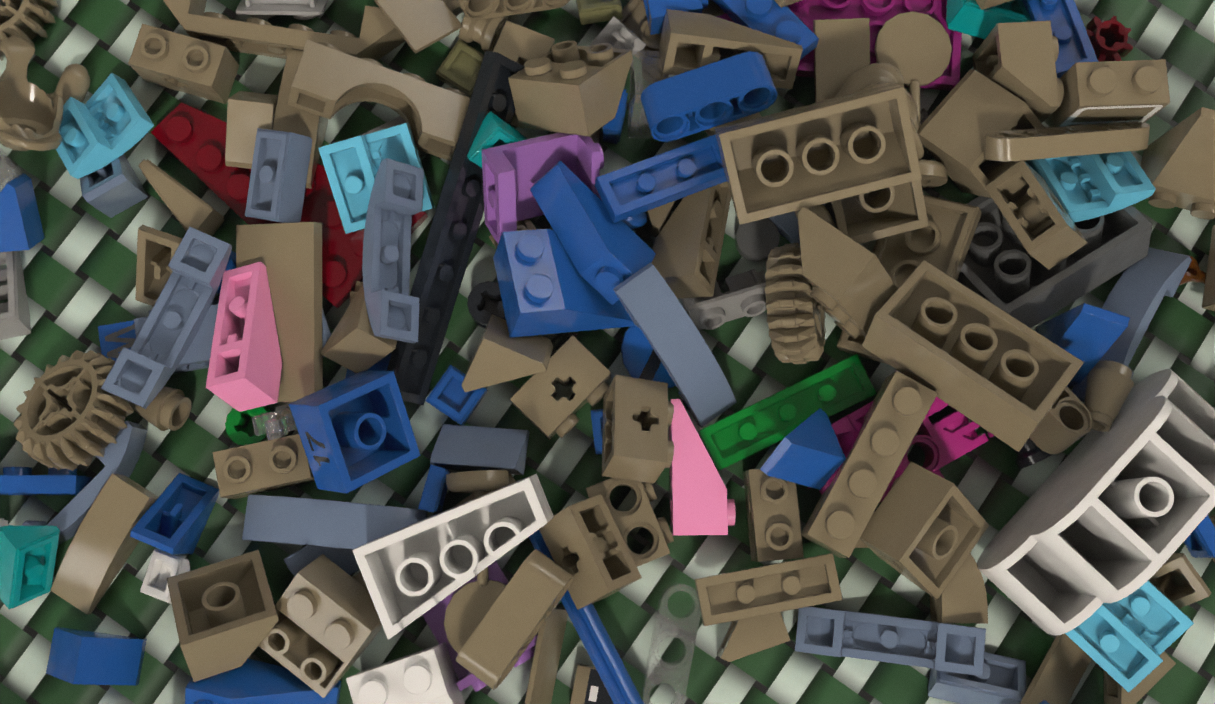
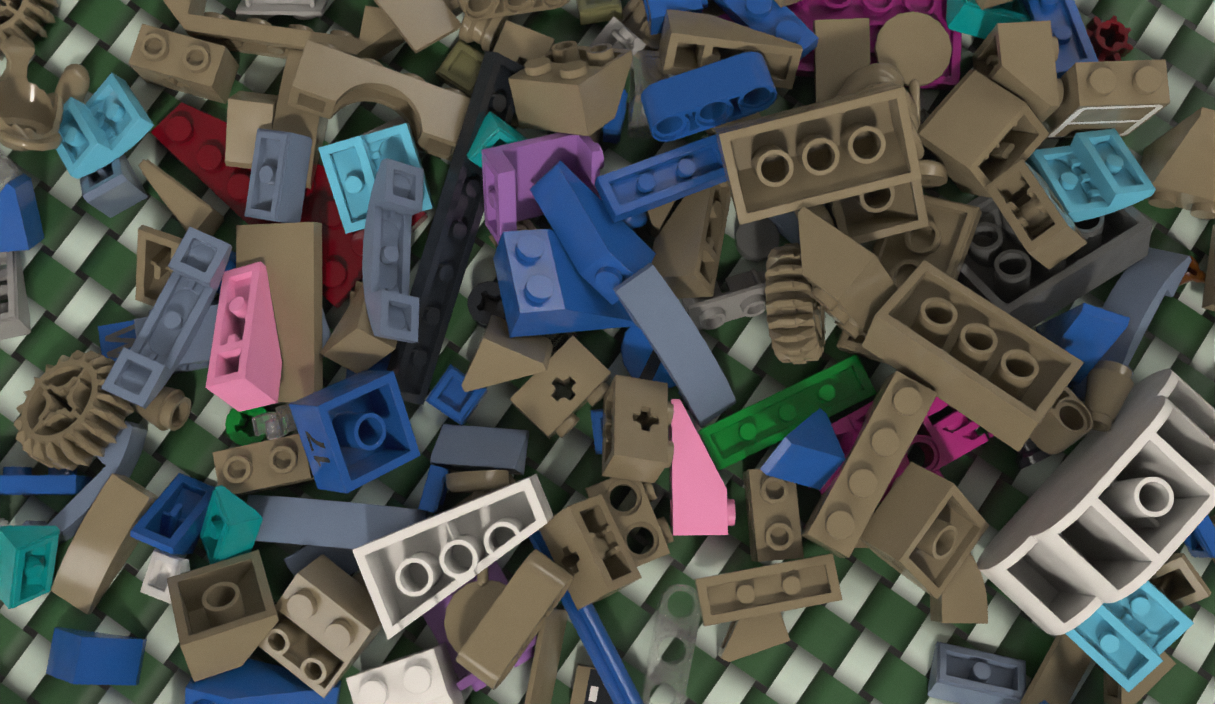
(228, 526): none -> teal slope
(891, 639): sand blue slope -> none
(1066, 141): dark tan beam -> none

